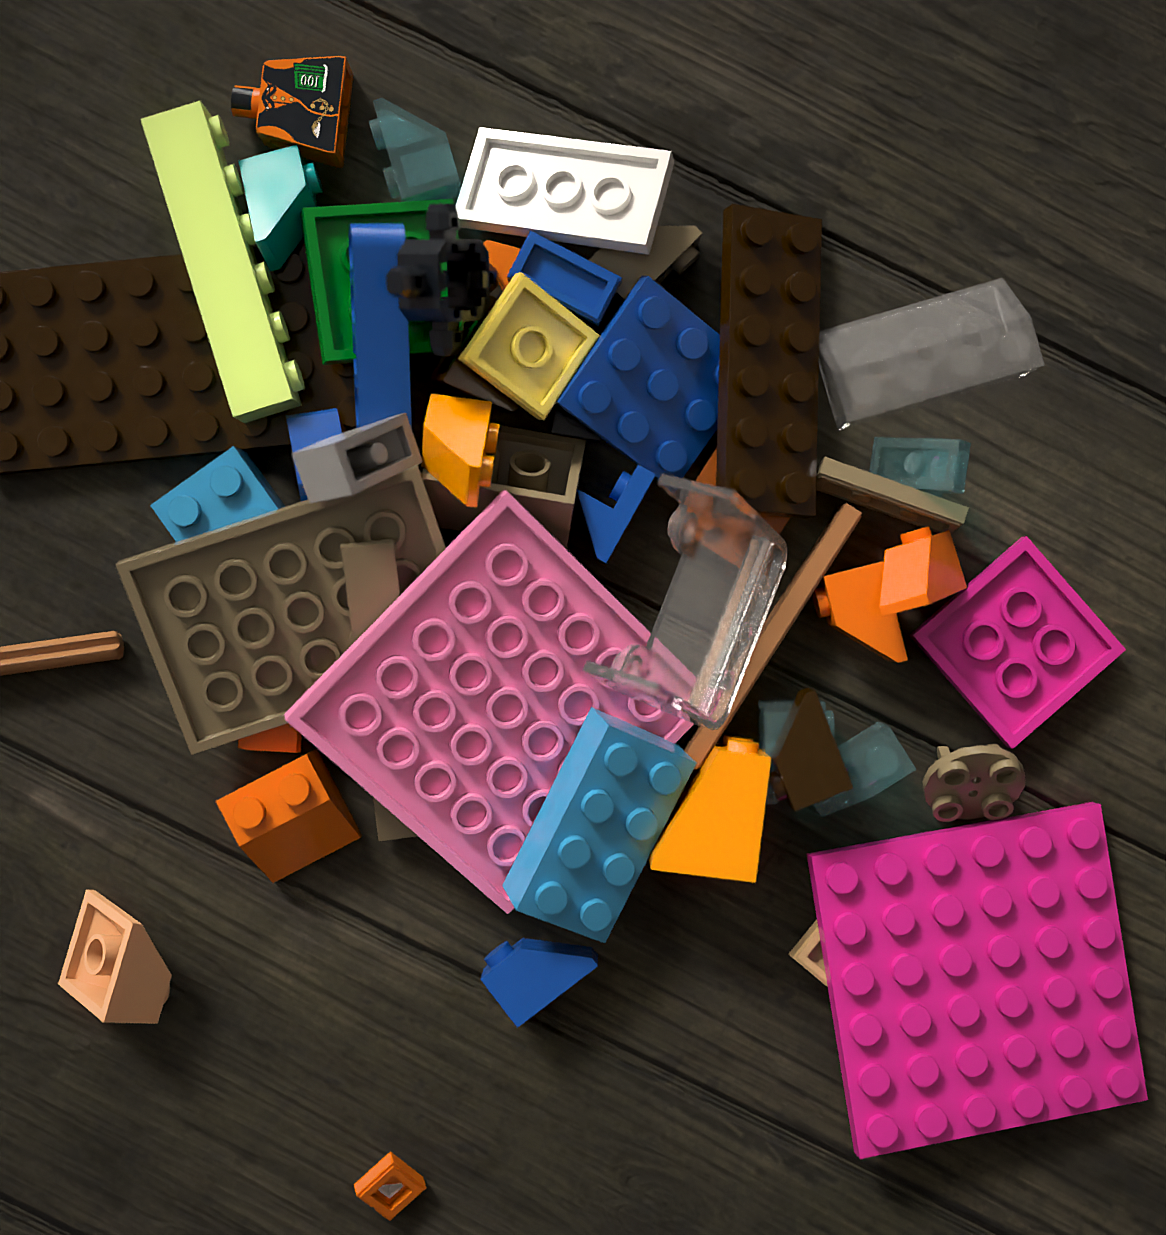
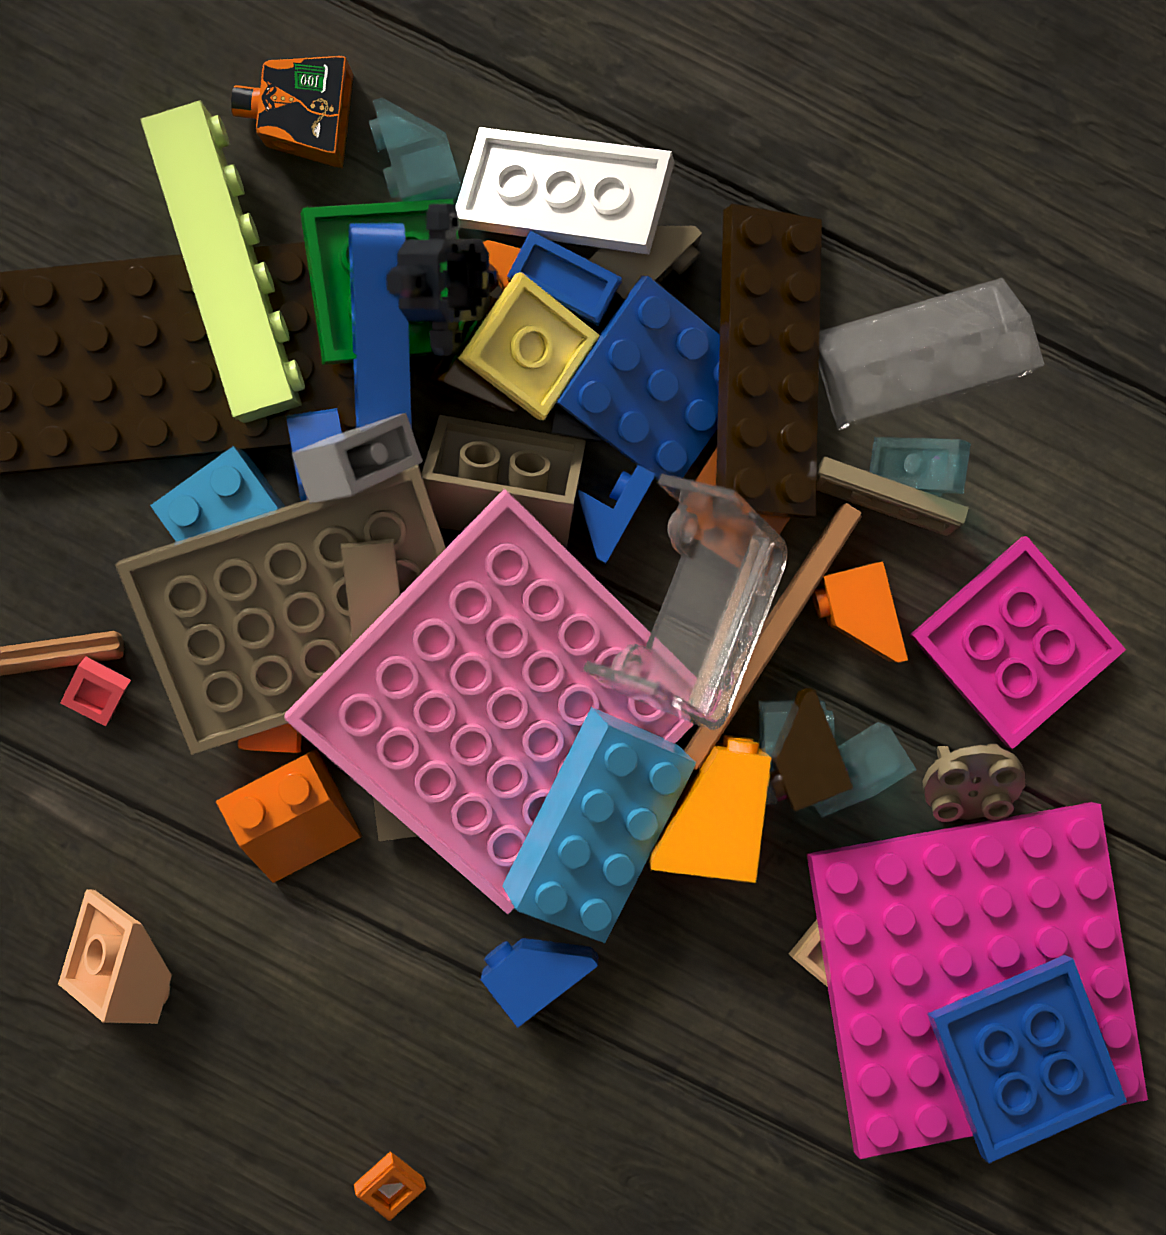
(95, 691): none -> coral plate
(276, 192): slope -> none
(456, 445): light orange slope -> none
(920, 571): orange slope -> none
(1027, 1058): none -> blue plate

